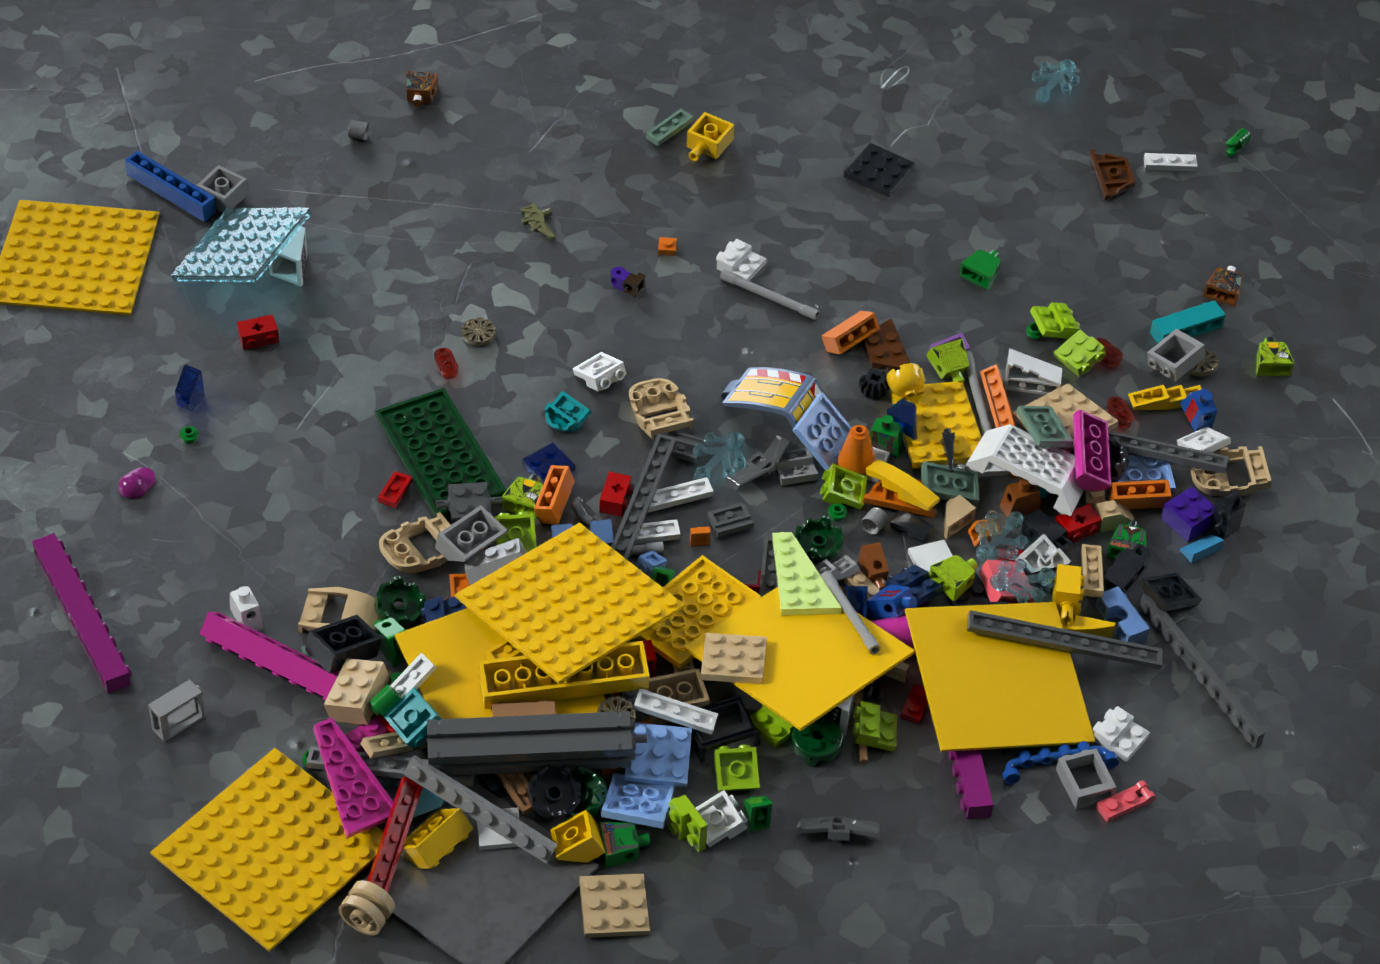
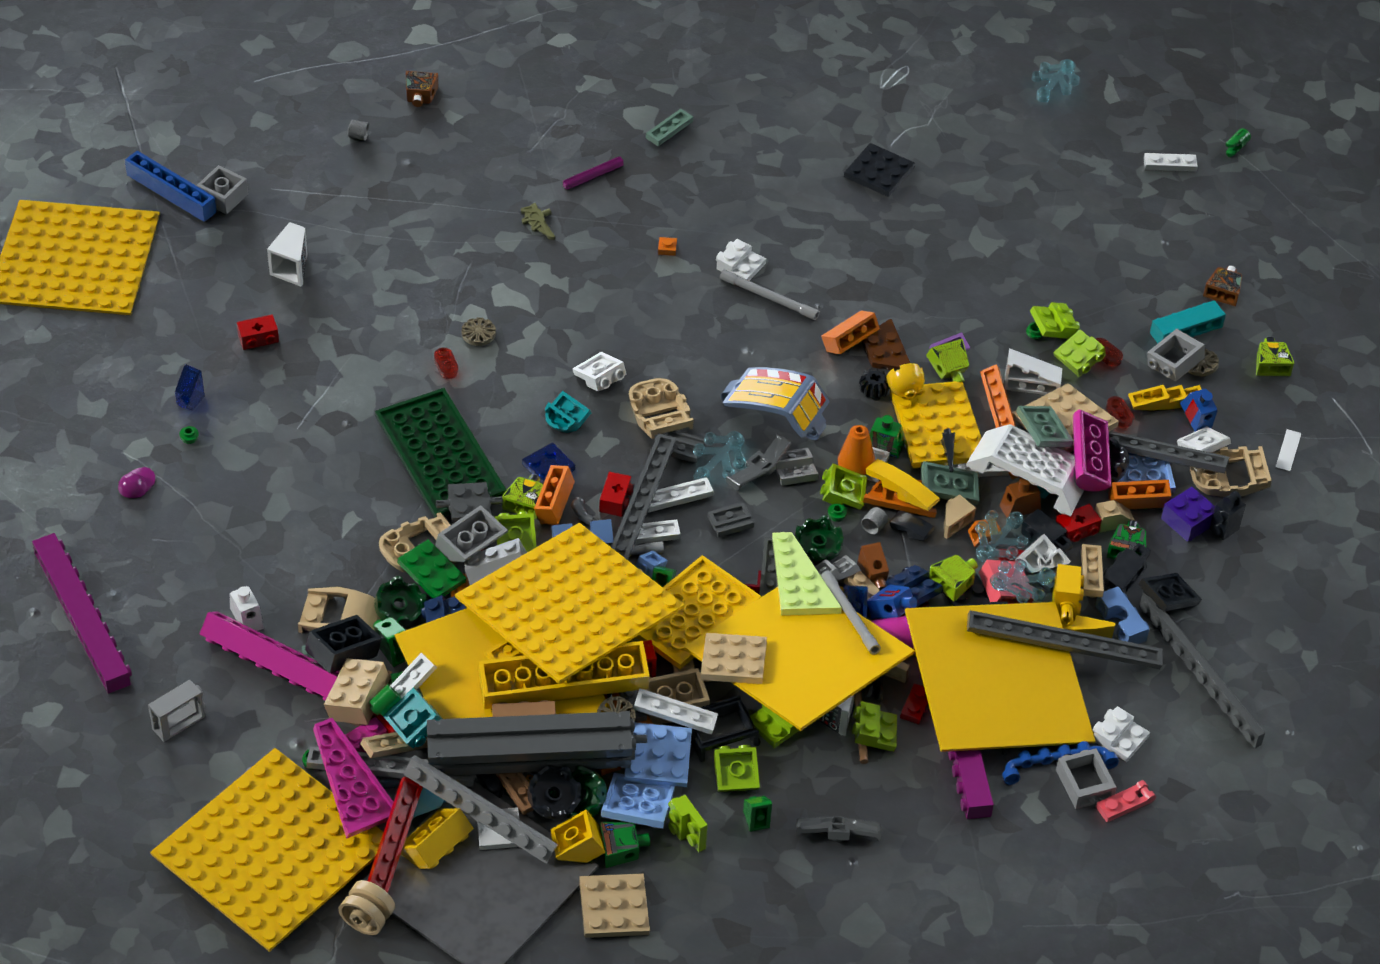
(241, 244): clear light blue plate -> none
(394, 489): red plate -> none
(431, 569): none -> green plate
(593, 173): none -> magenta axle
(627, 282): leg -> none
(700, 536): orange plate -> none
(709, 136): yellow brick -> none
(722, 817): white plate -> none
(817, 750): dark green plate -> none
(822, 431): light blue plate -> none
(905, 414): clear blue slope -> none
(929, 554): white tile -> none
(981, 268): green torso -> none
(985, 425): light grey piece -> none
(1094, 497): tan plate -> none
(1112, 174): reddish brown wing -> none
(1202, 548): dark azure slope -> none
(1288, 450): none -> white sticker

